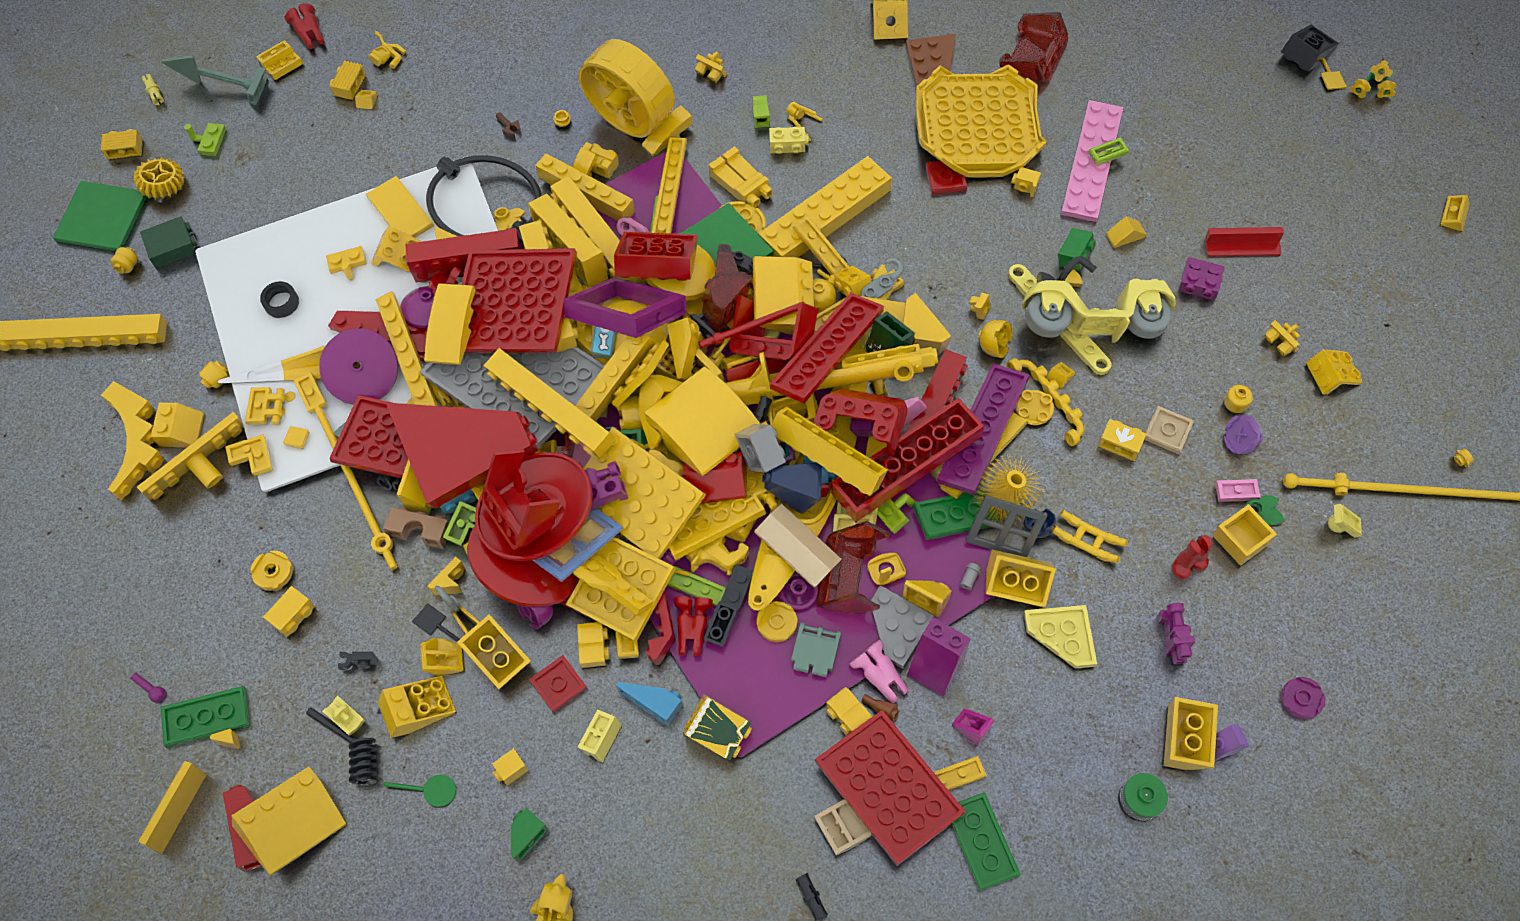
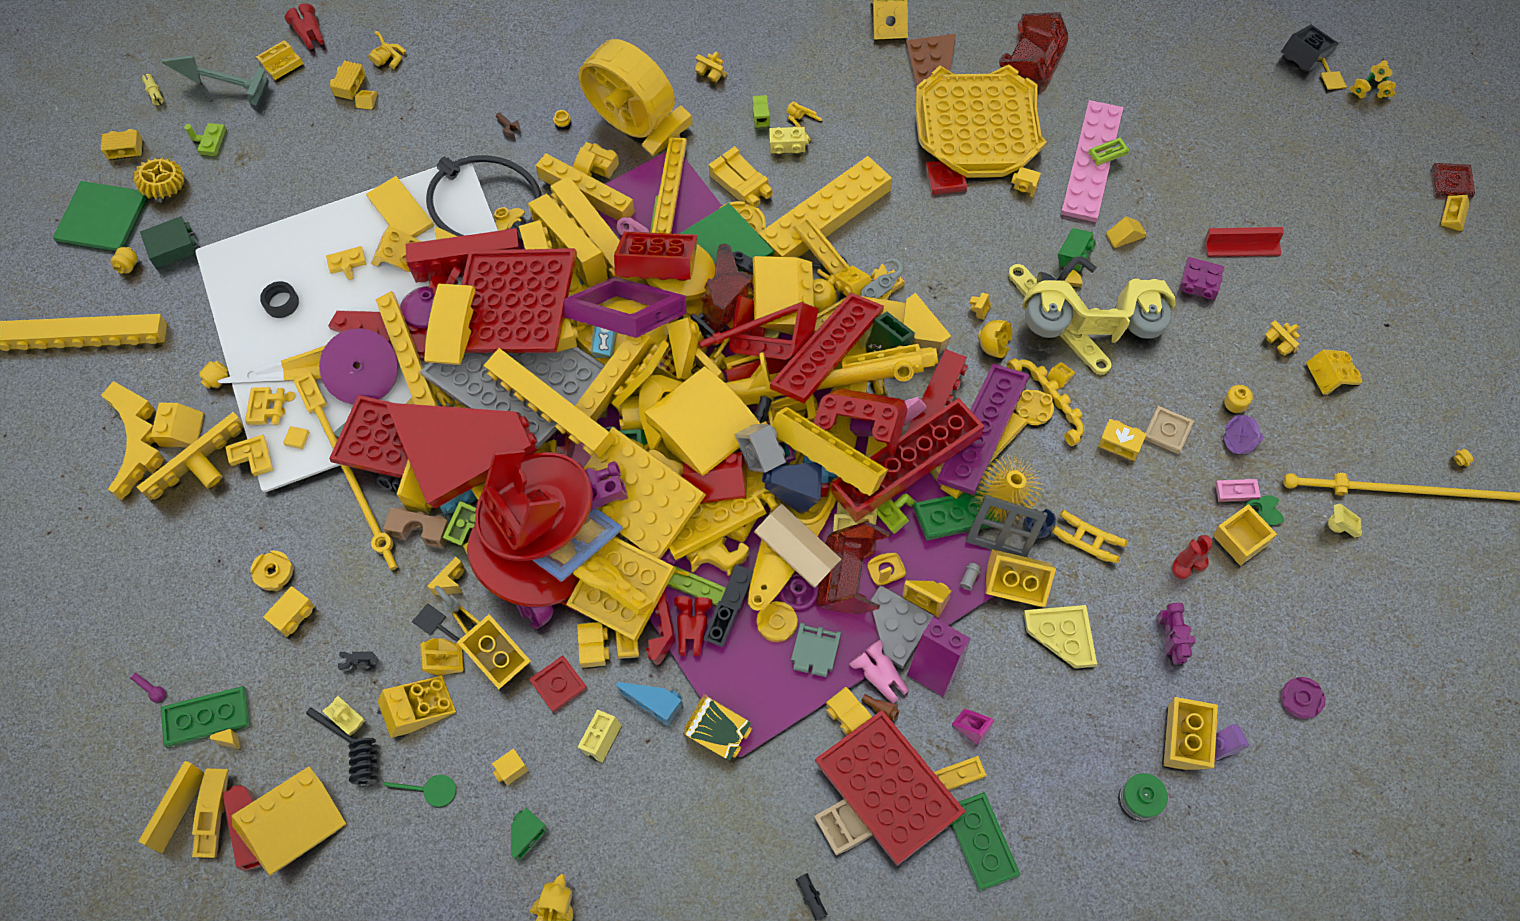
(208, 813): none -> yellow slope
(1453, 179): none -> clear red tile

